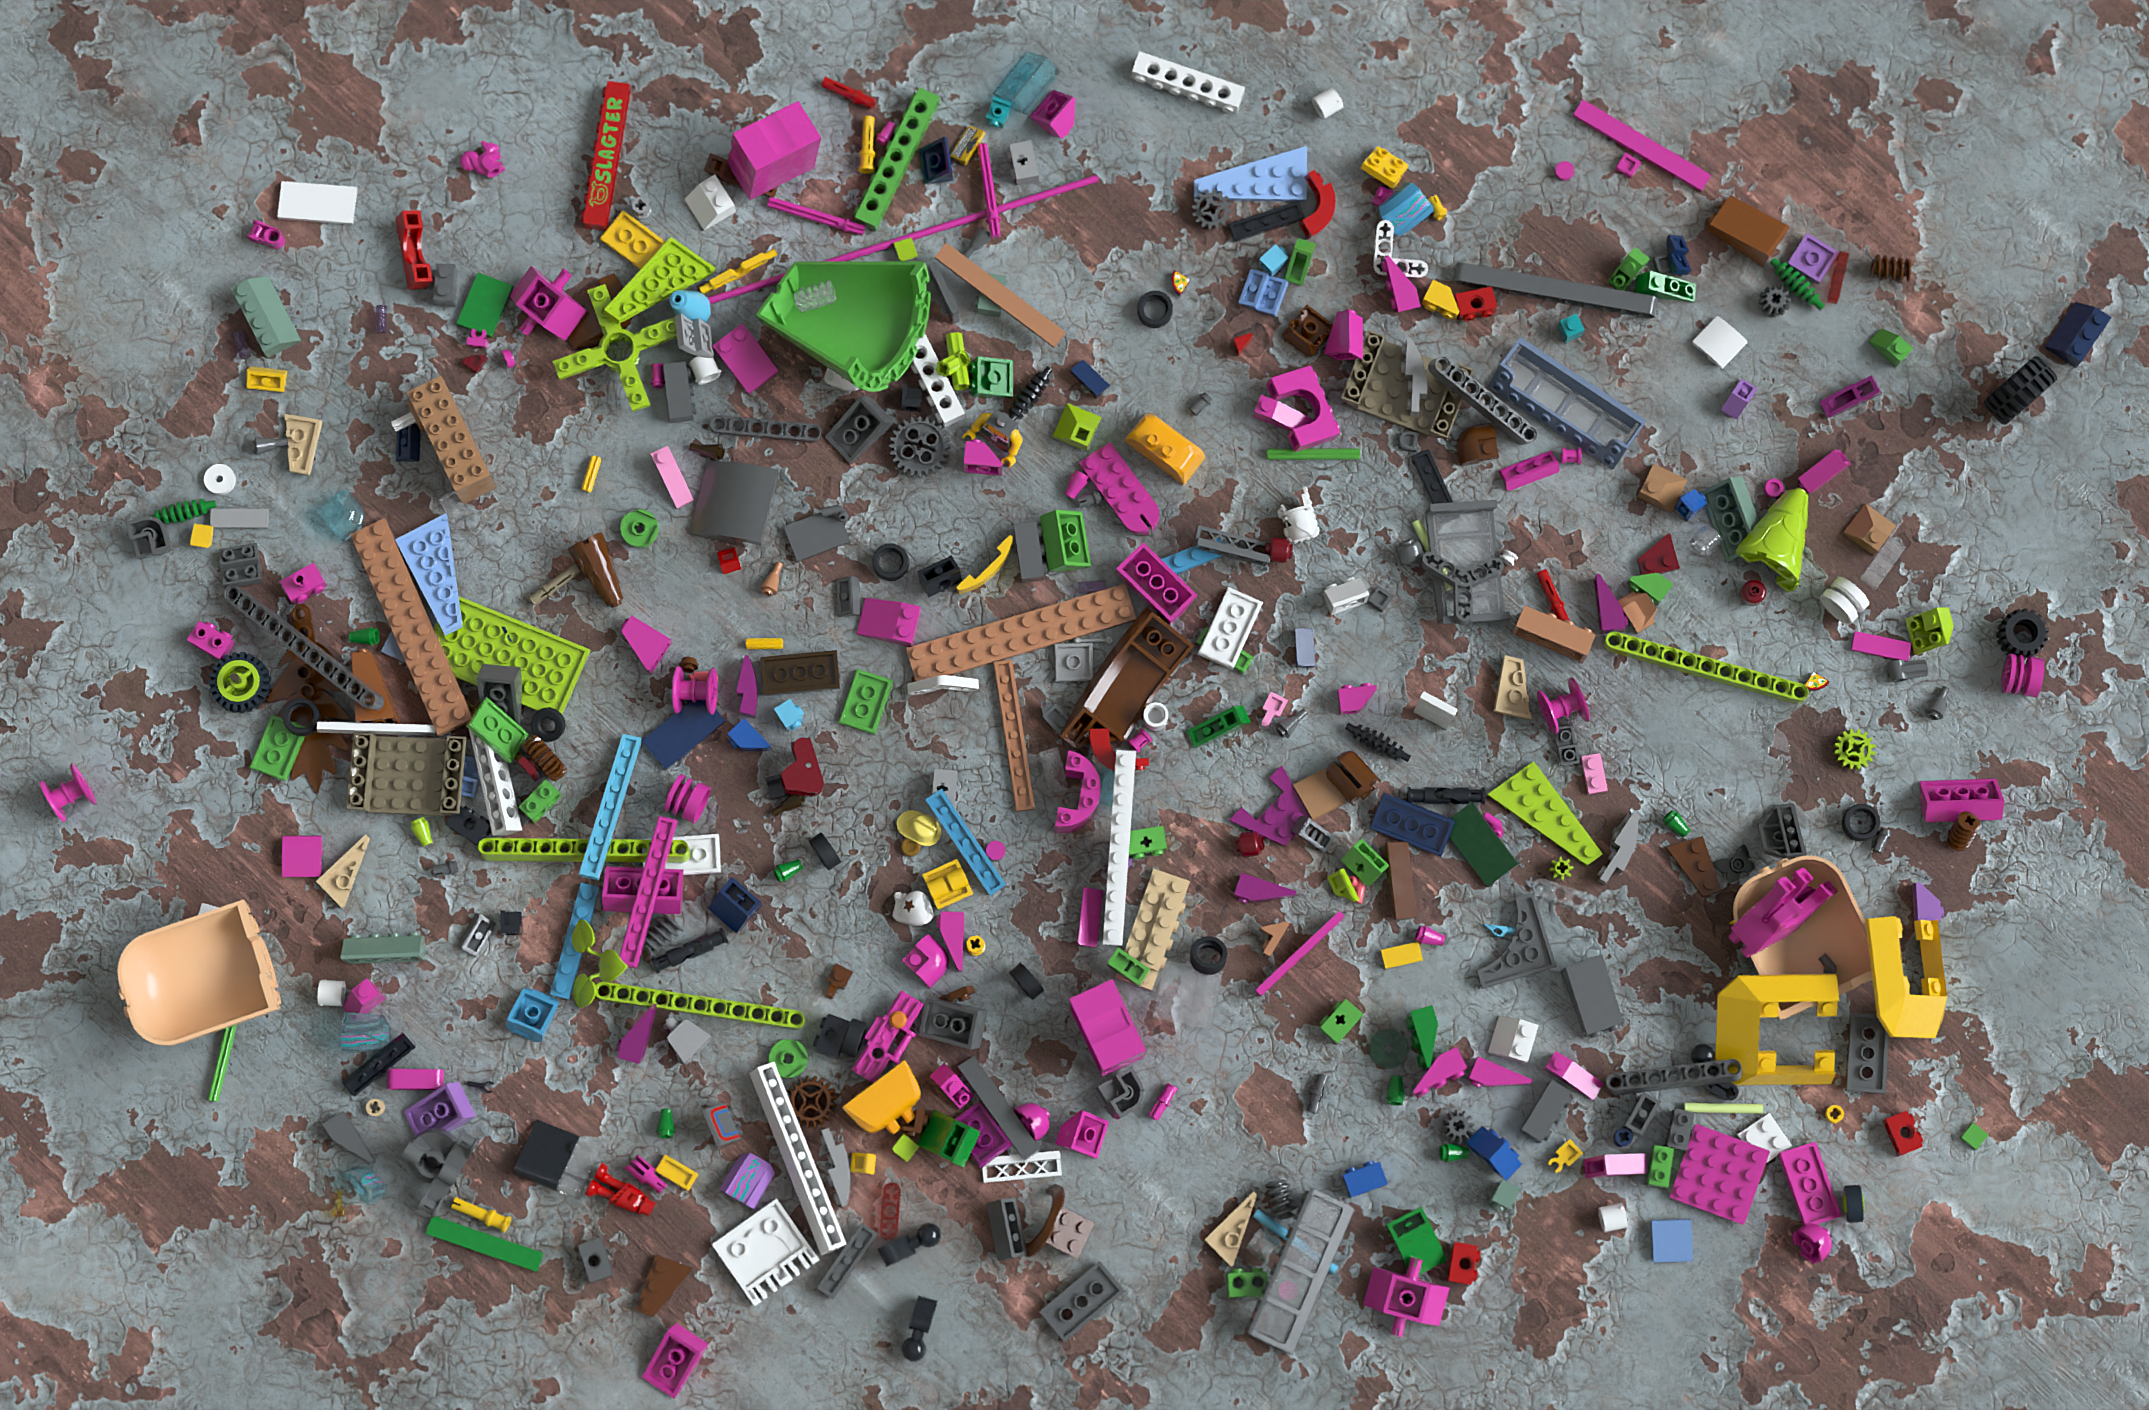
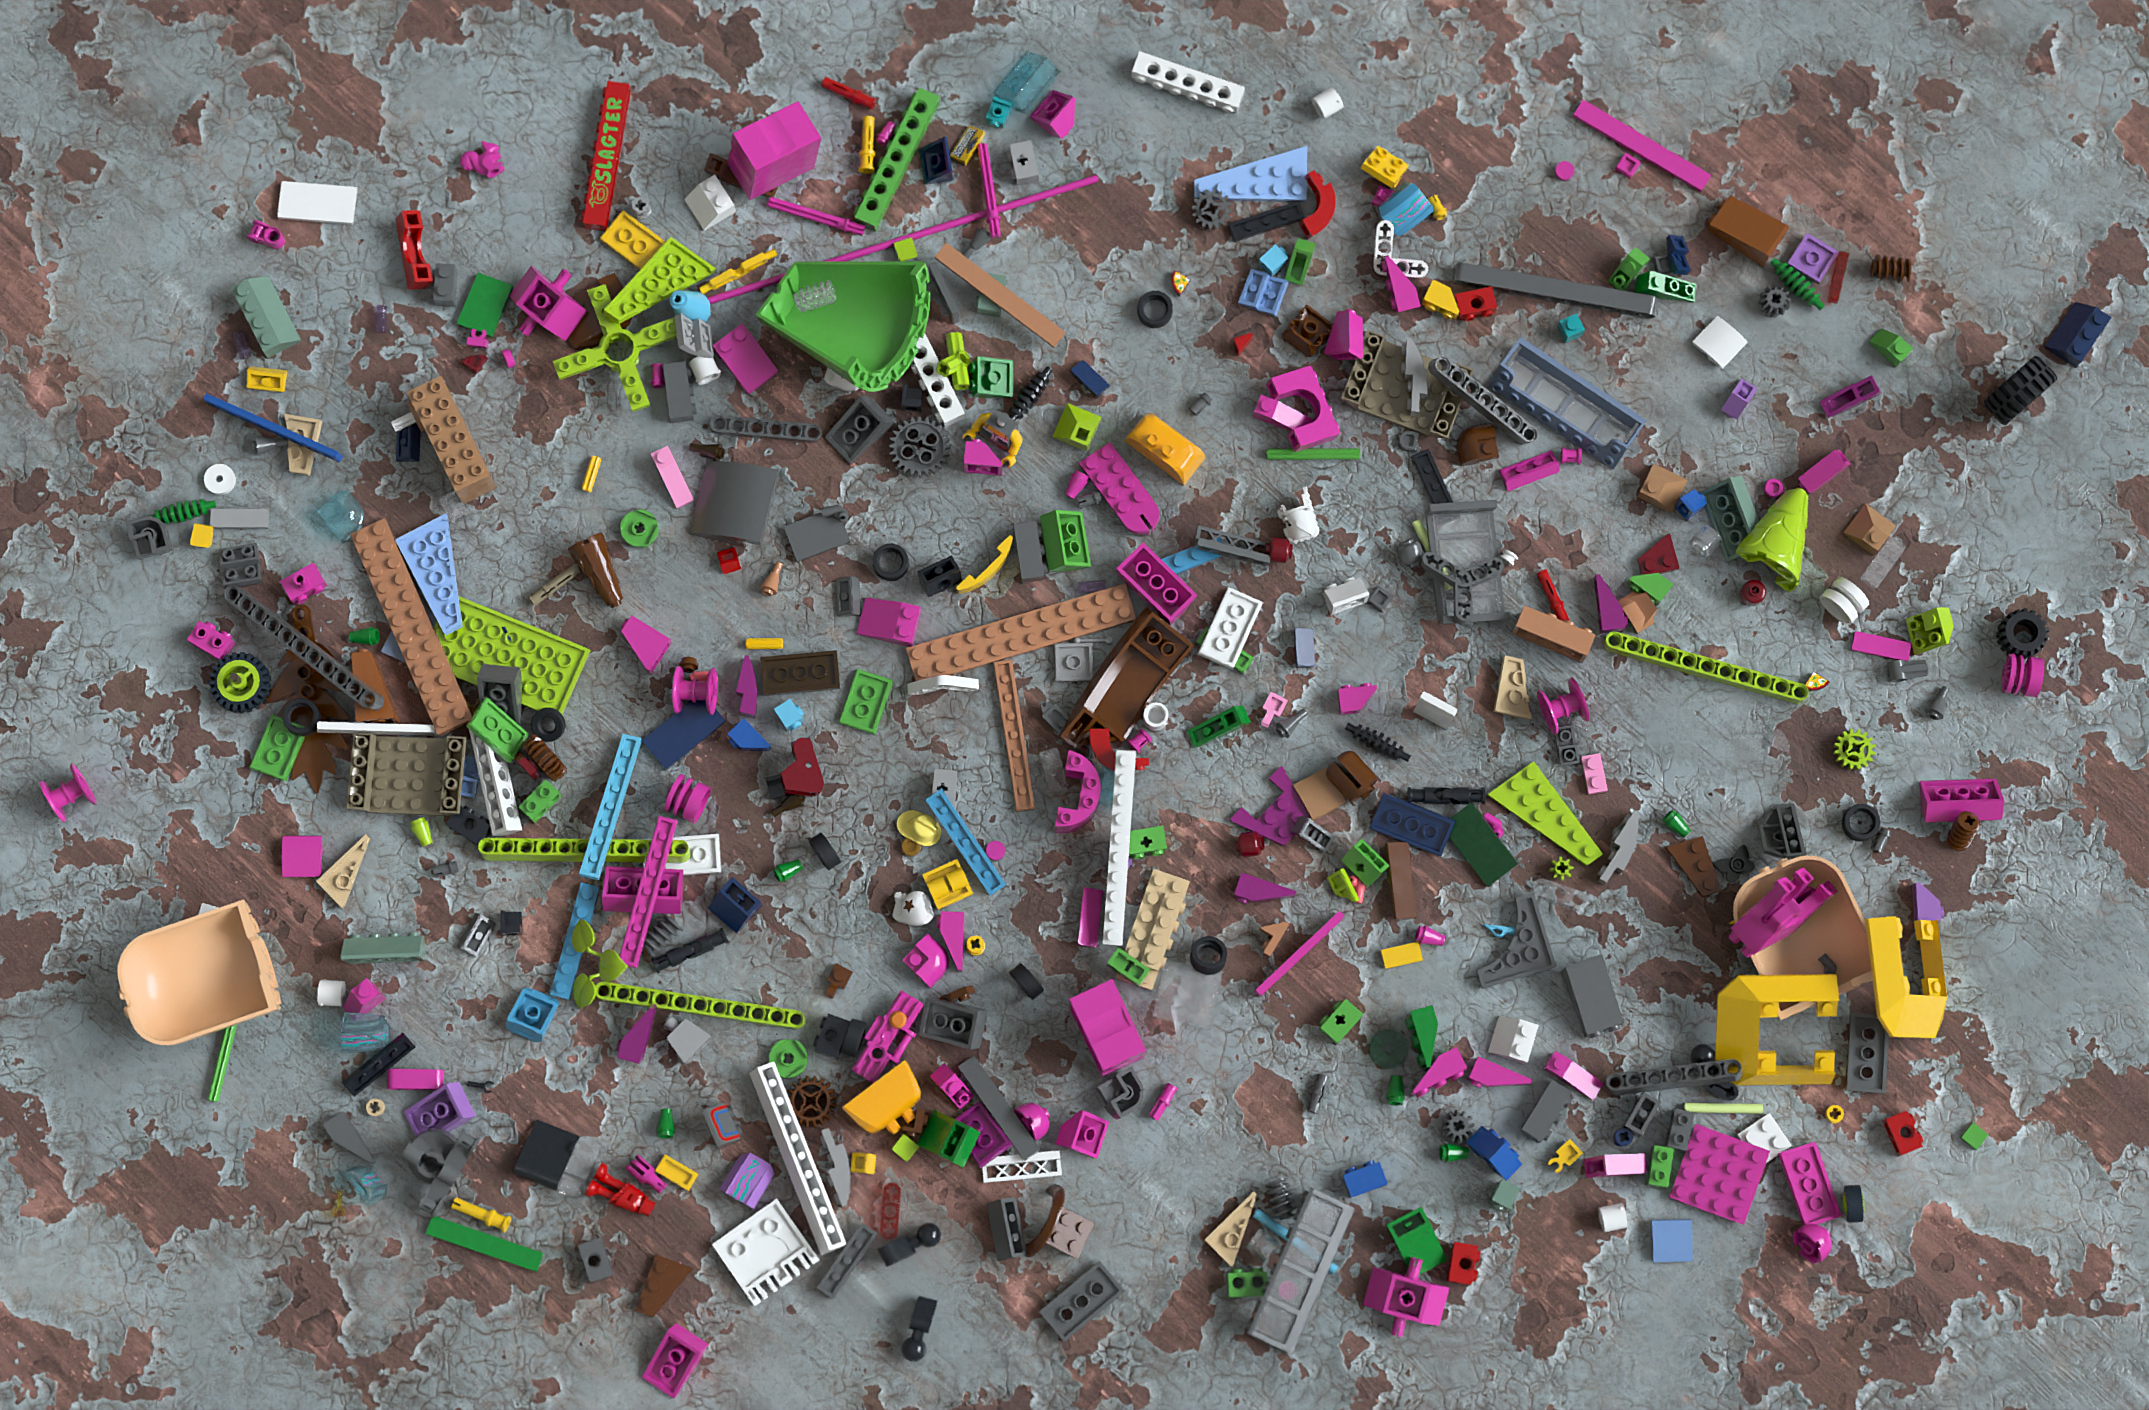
(273, 428): none -> blue tile

